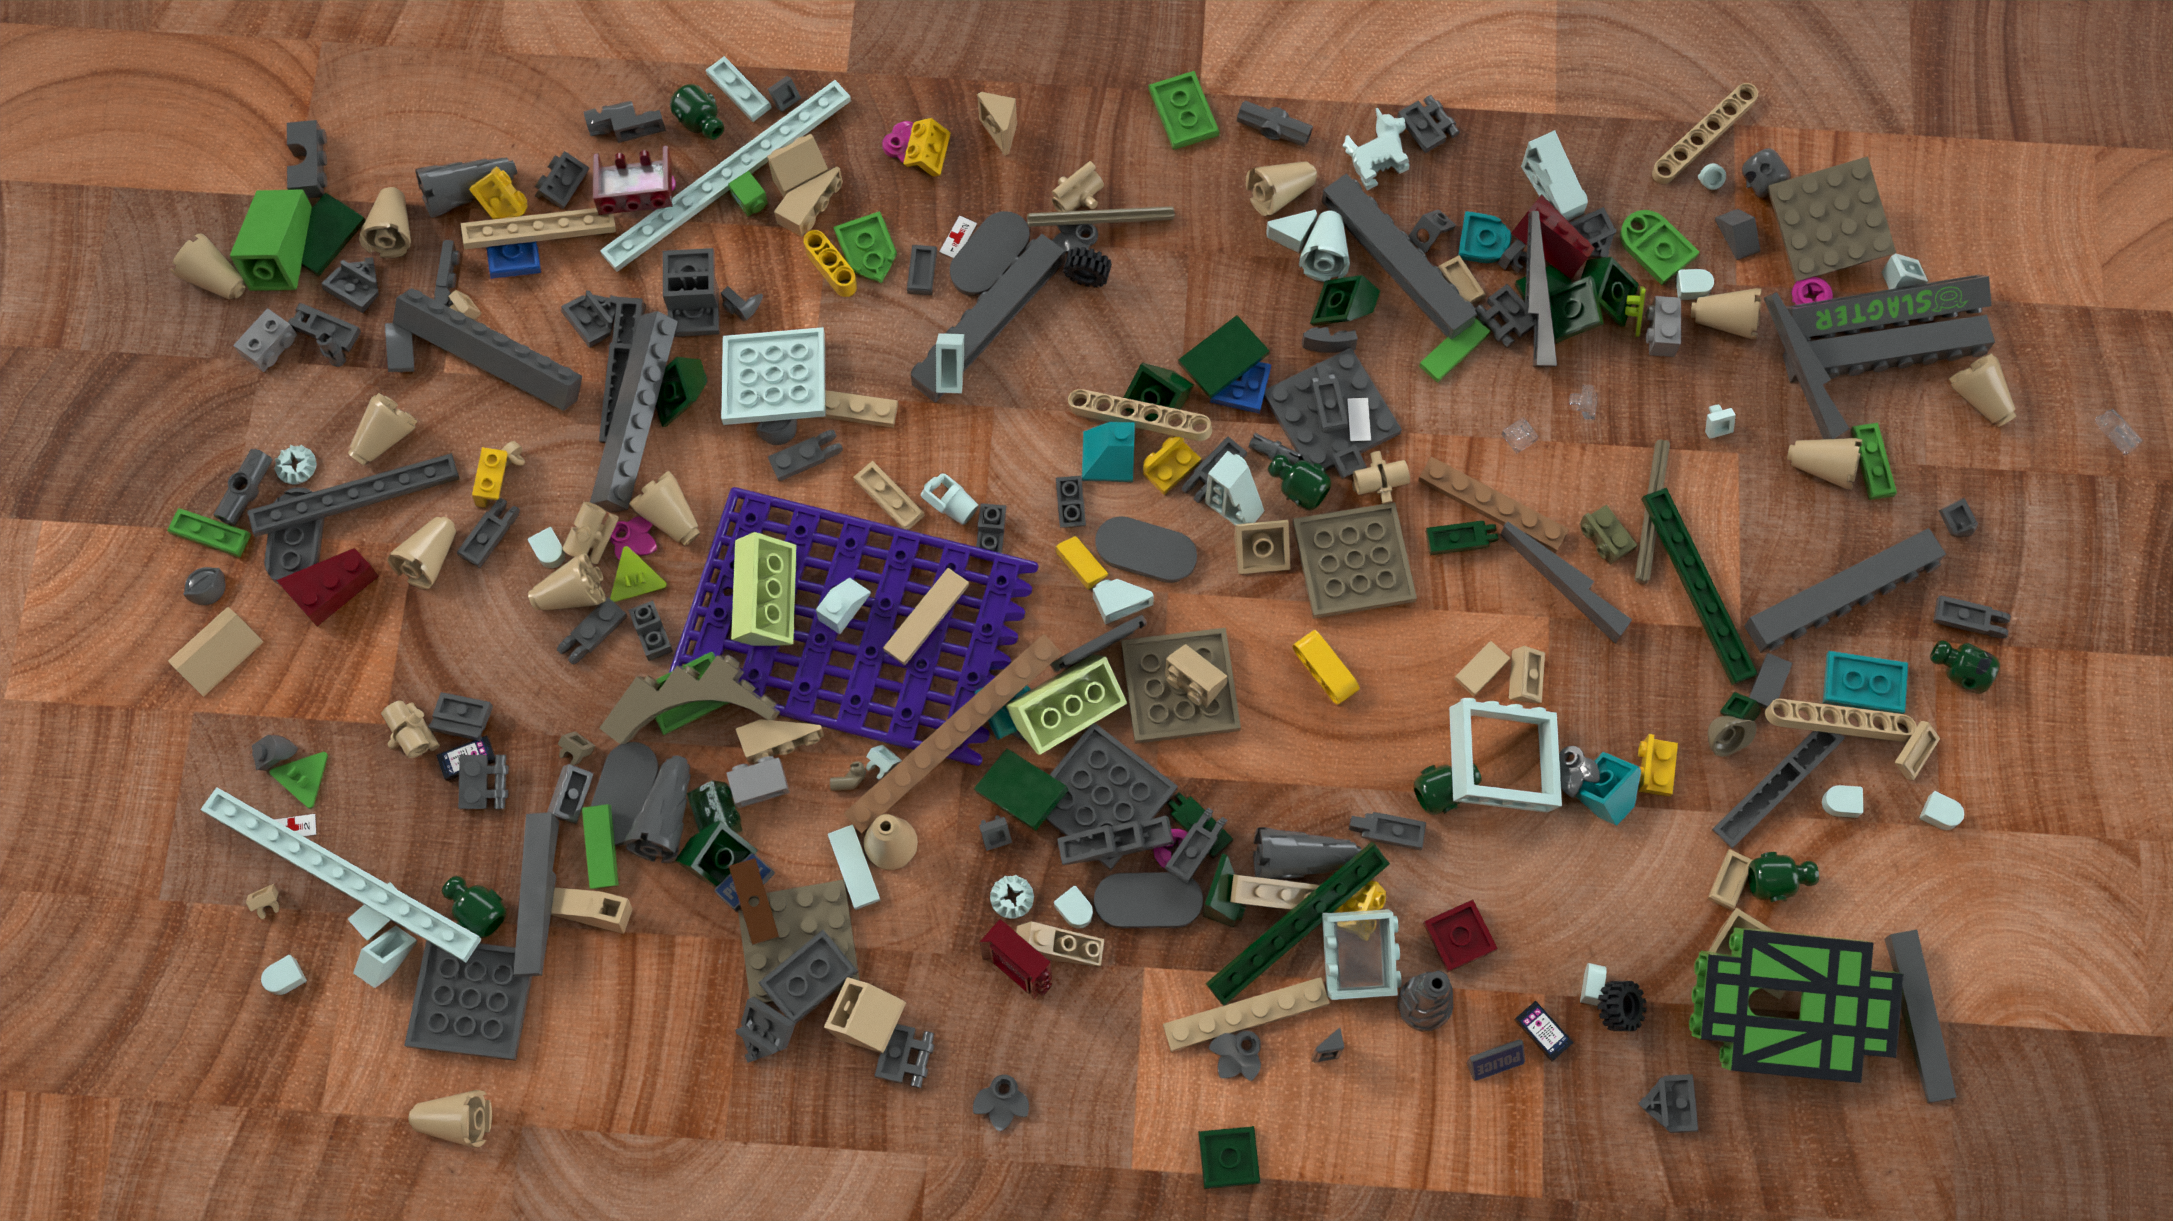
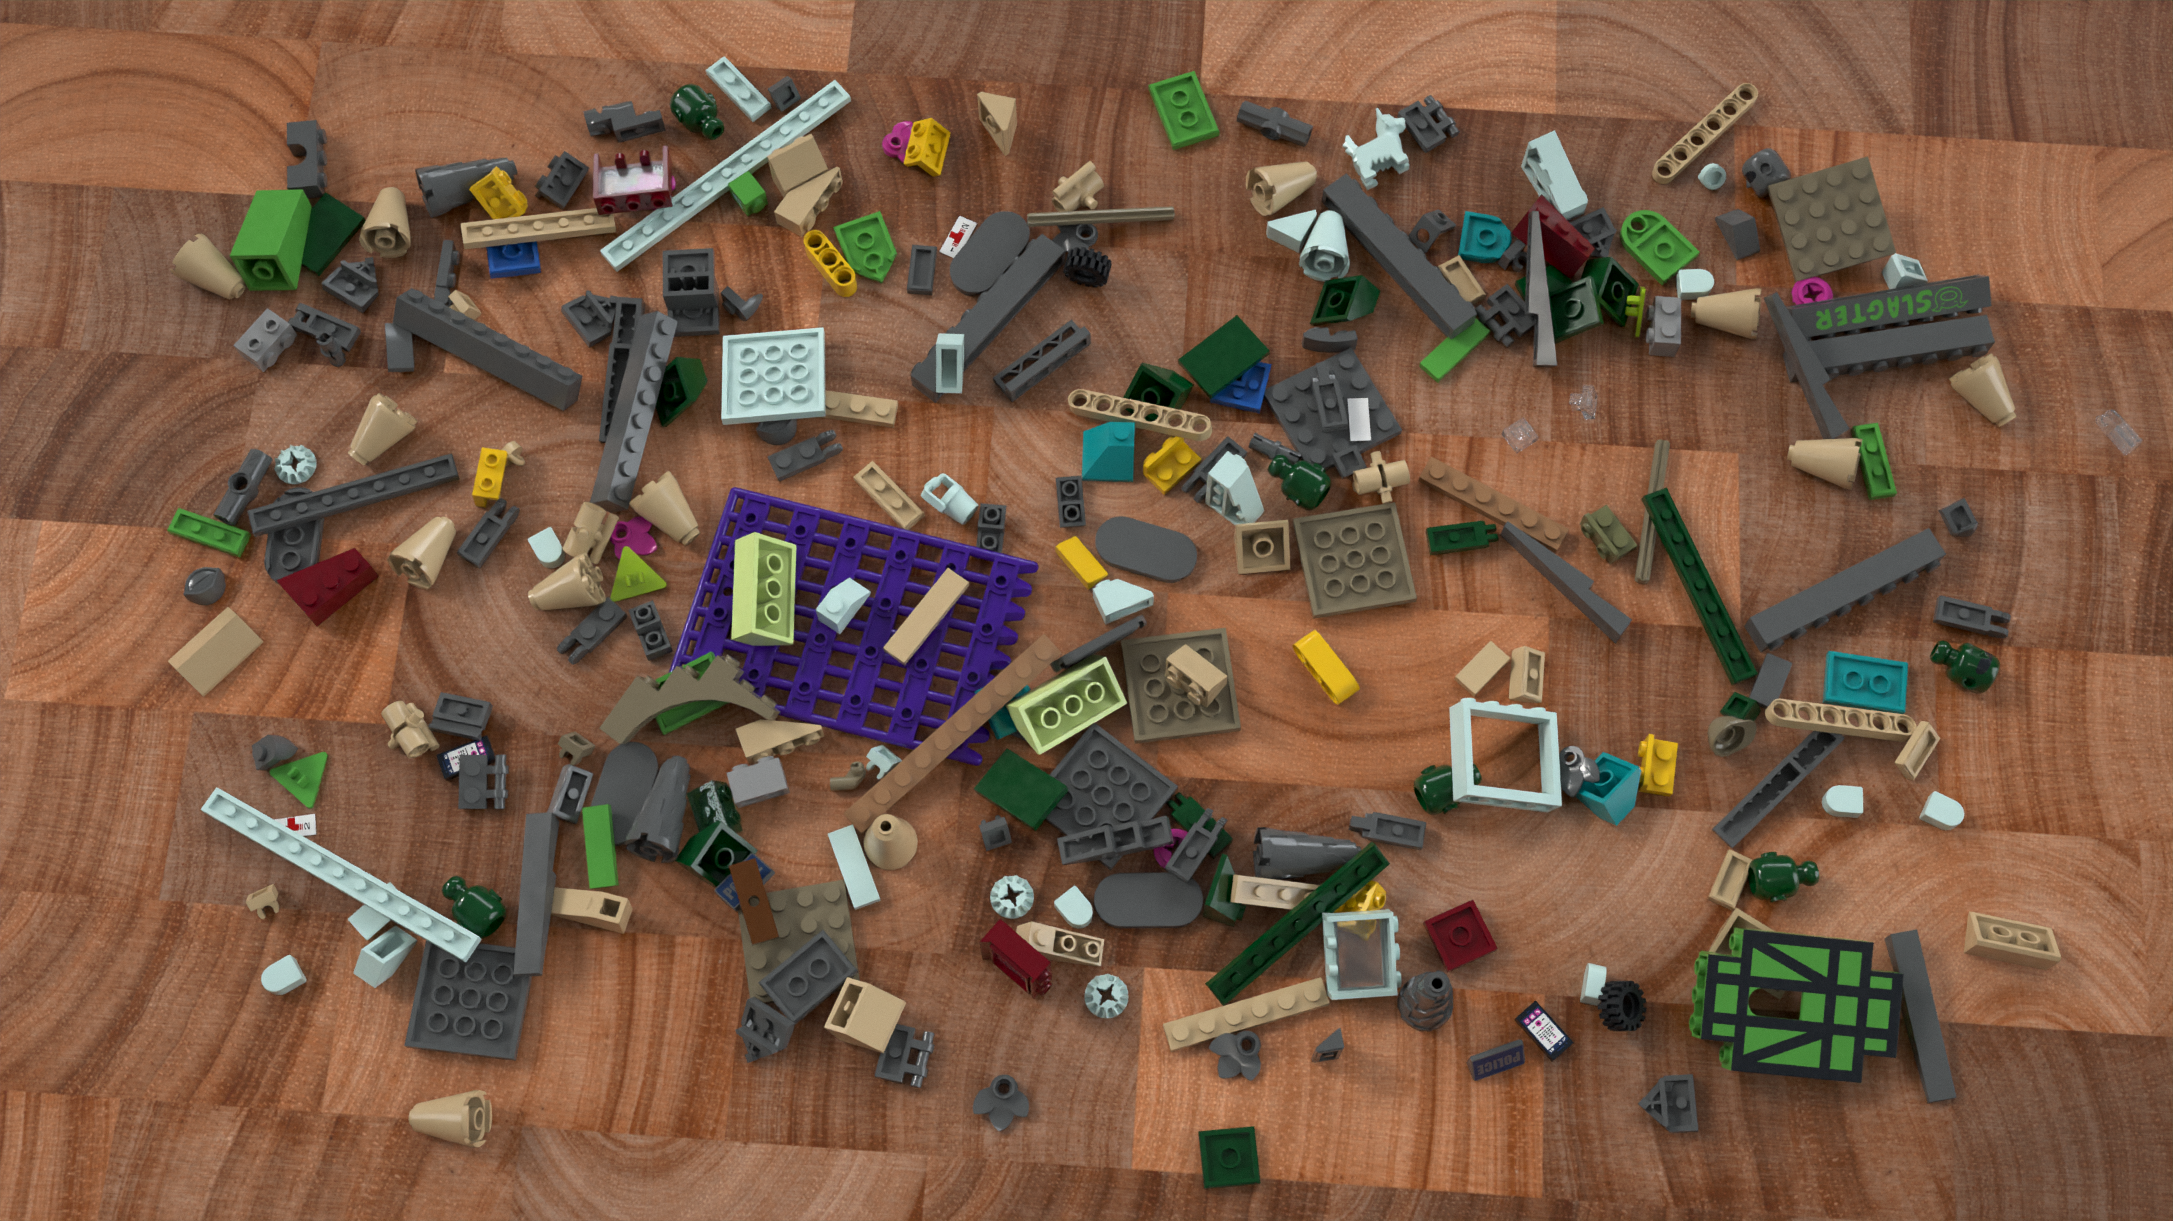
(1044, 364): none -> dark grey fence
(1109, 1008): none -> light aqua gear
(1719, 421): light aqua tile -> none
(2011, 941): none -> tan slope

